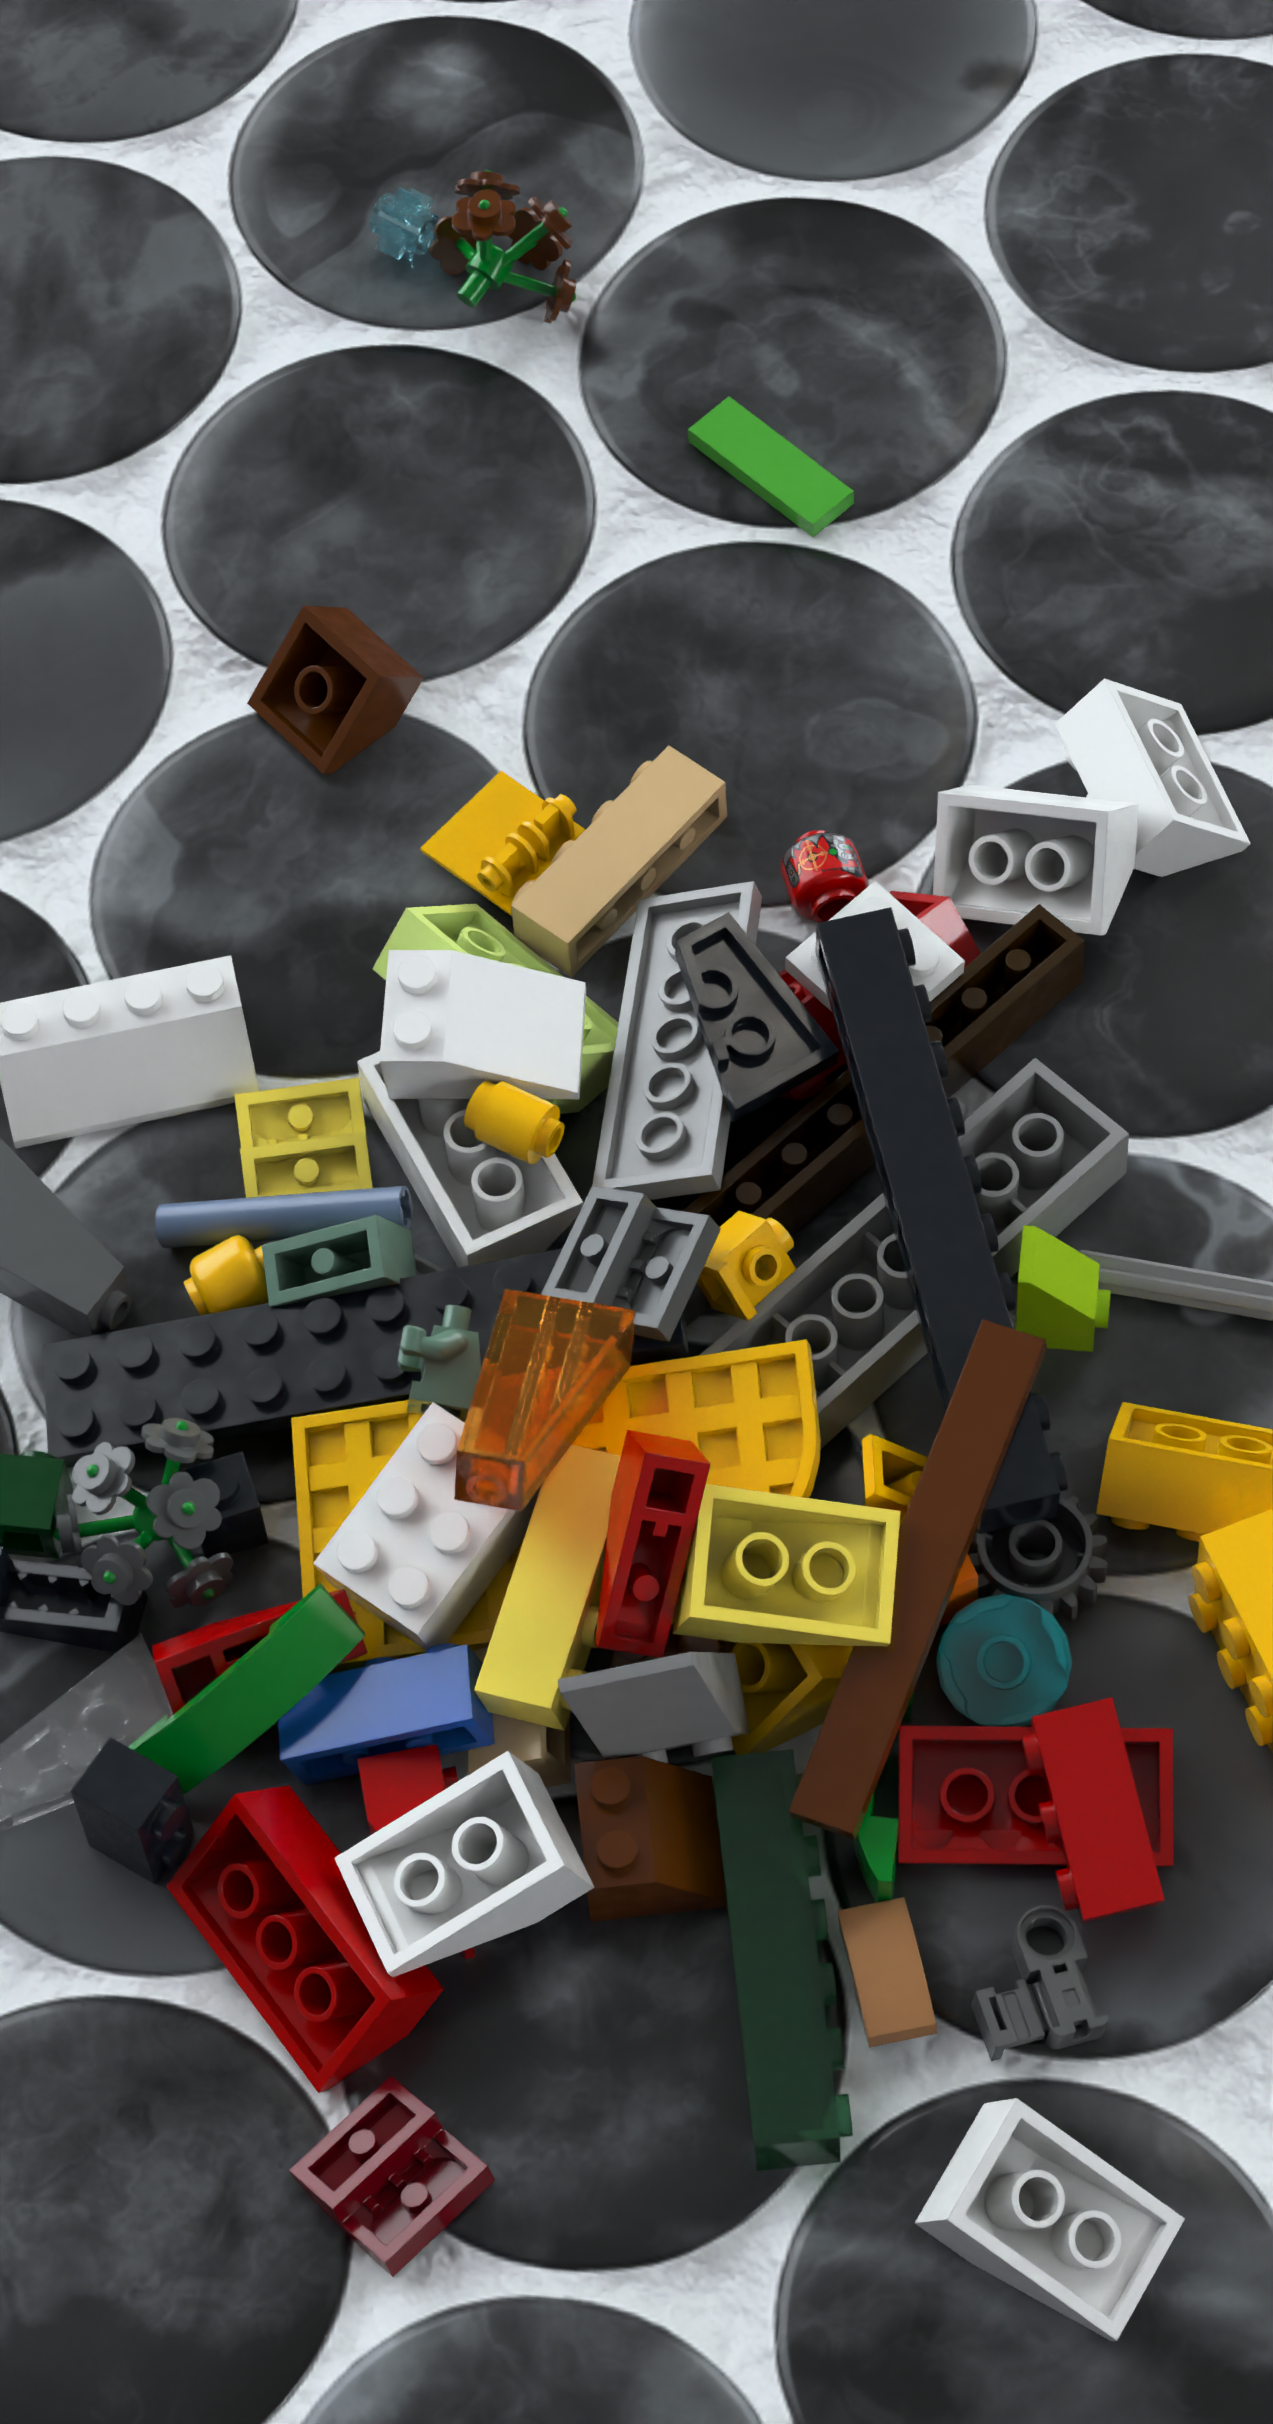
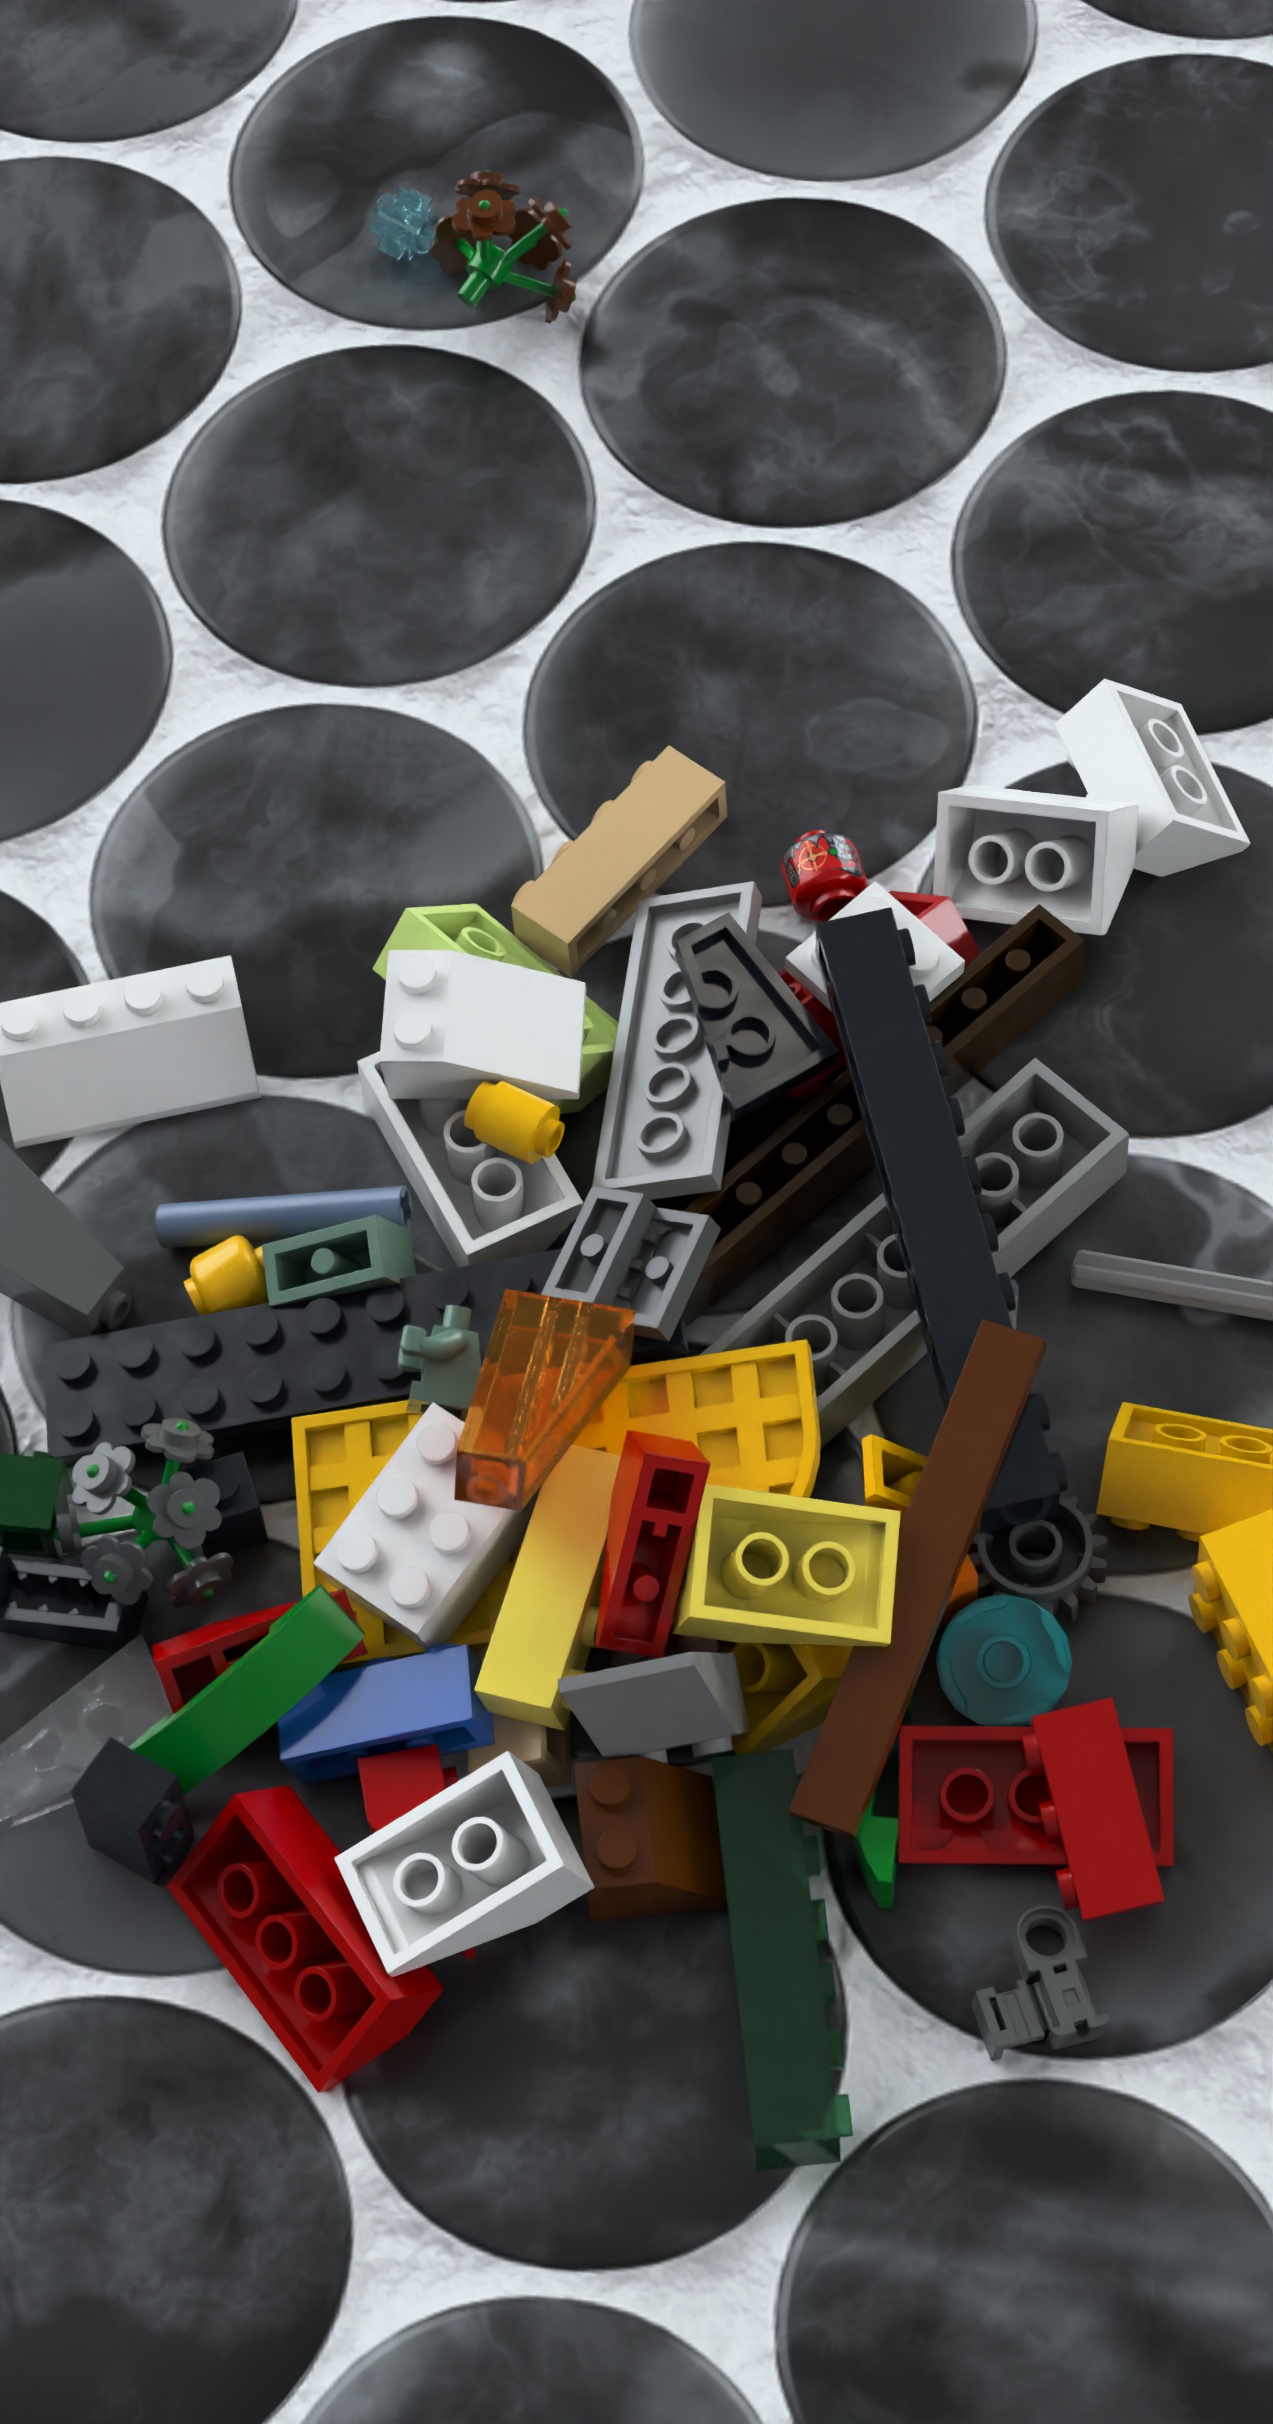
(303, 1139): light yellow slope -> none
(333, 687): reddish brown slope -> none
(392, 2175): dark red slope -> none
(503, 838): yellow hinge -> none
(746, 1264): yellow brick -> none
(771, 466): bright green tile -> none
(887, 1972): medium nougat slope -> none
(1050, 2217): white slope -> none
(1059, 1293): lime slope -> none

